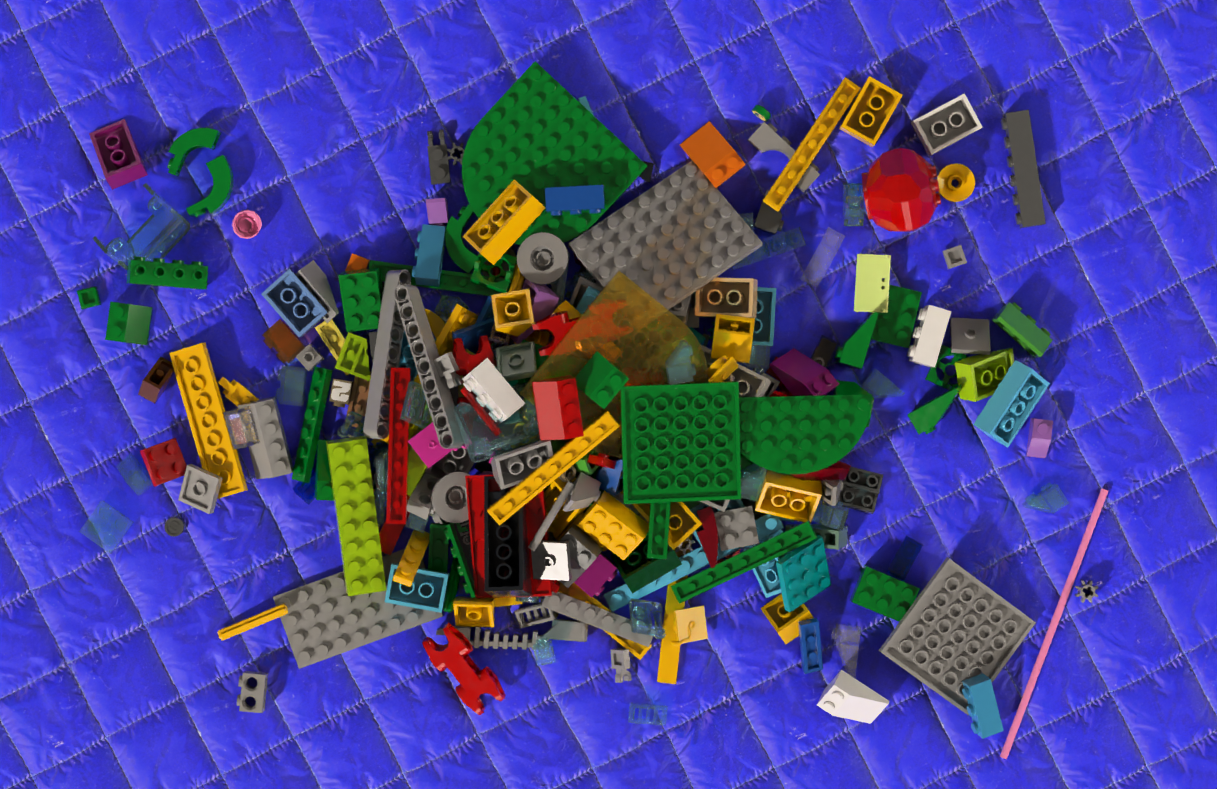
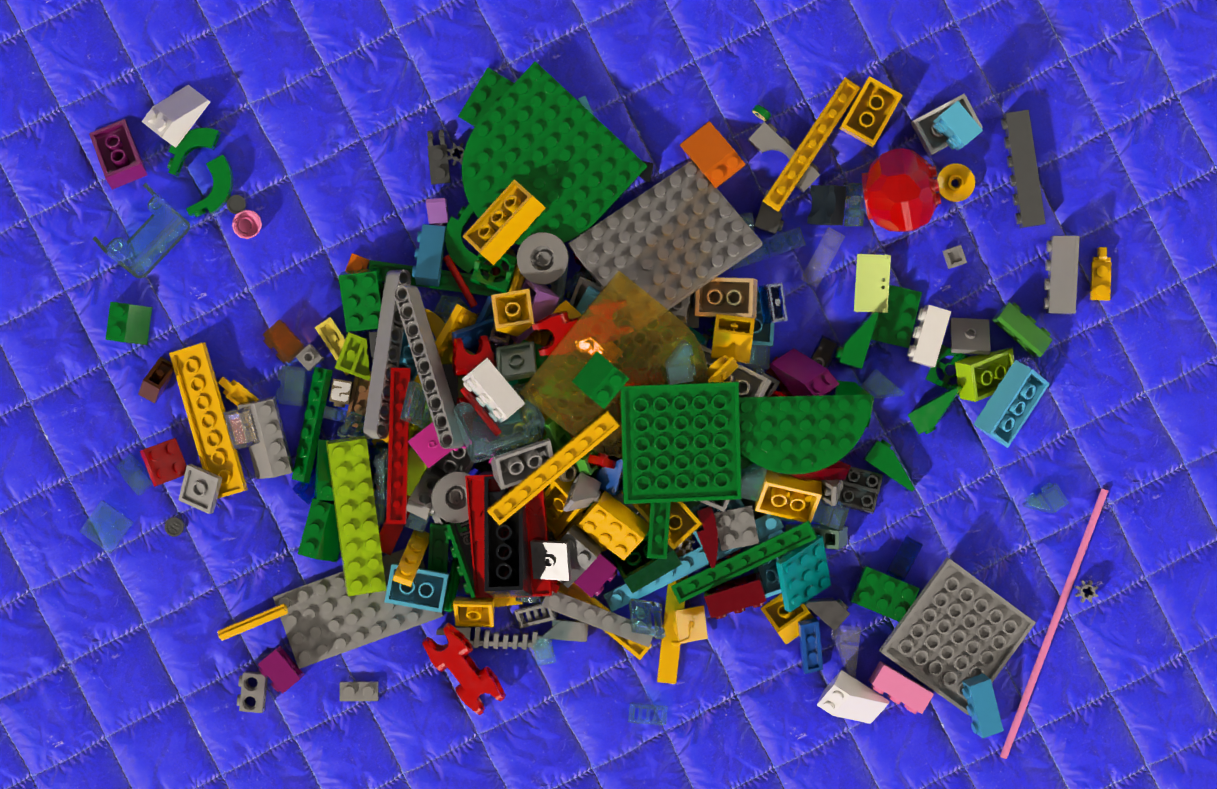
(89, 297): green tile -> none
(167, 274): green brick -> none
(176, 114): none -> white slope
(236, 204): none -> dark grey piece
(280, 670): none -> magenta brick
(294, 303): medium blue slope -> none
(318, 285): light grey slope -> none
(320, 533): none -> green slope
(334, 414): none -> clear light blue piece
(359, 690): none -> light grey plate
(446, 368): light grey plate -> none
(460, 281): none -> red bar
(485, 96): none -> green plate
(551, 515): light grey bar -> none
(557, 408): red slope -> none
(575, 199): blue brick -> none
(621, 662): light grey plate -> none
(736, 595): none -> dark red brick
(773, 303): none -> clear blue slope
(827, 205): none -> black brick
(831, 611): none -> flat silver slope
(887, 462): none -> green slope
(900, 688): none -> bright pink brick
(957, 126): none -> medium azure brick
(1039, 437): medium lavender slope -> none
(1062, 274): none -> light grey slope
(1100, 276): none -> yellow hinge

